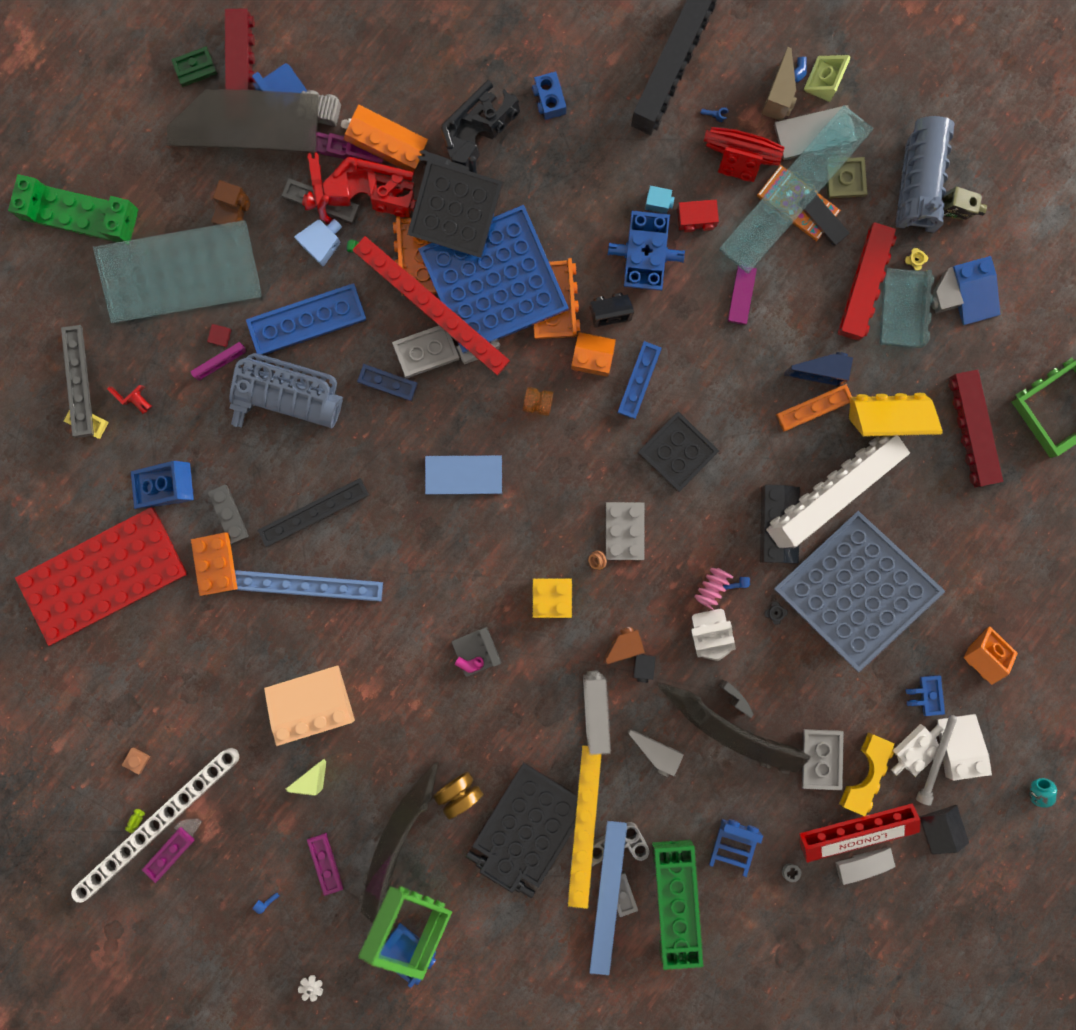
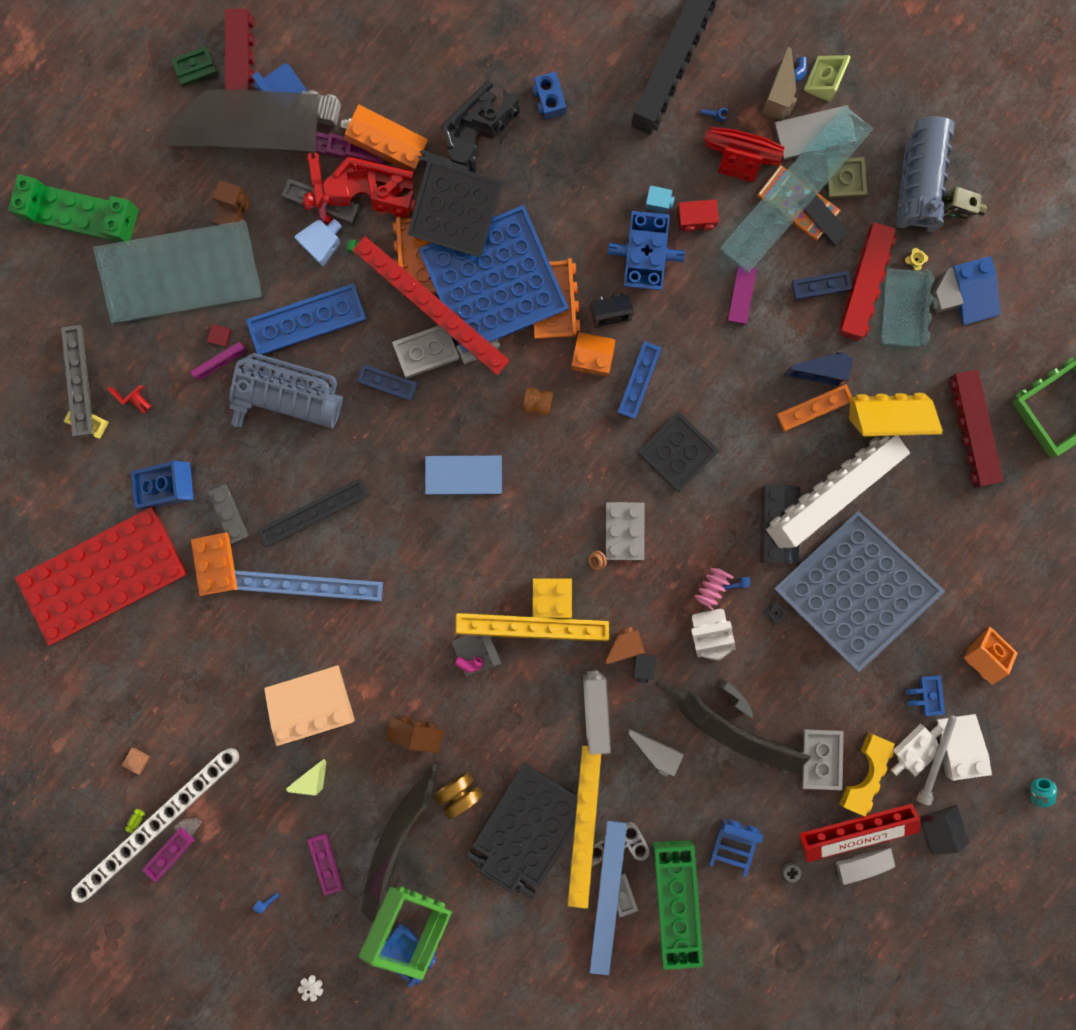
(414, 734): none -> reddish brown brick
(531, 627): none -> yellow plate
(821, 285): none -> dark blue plate

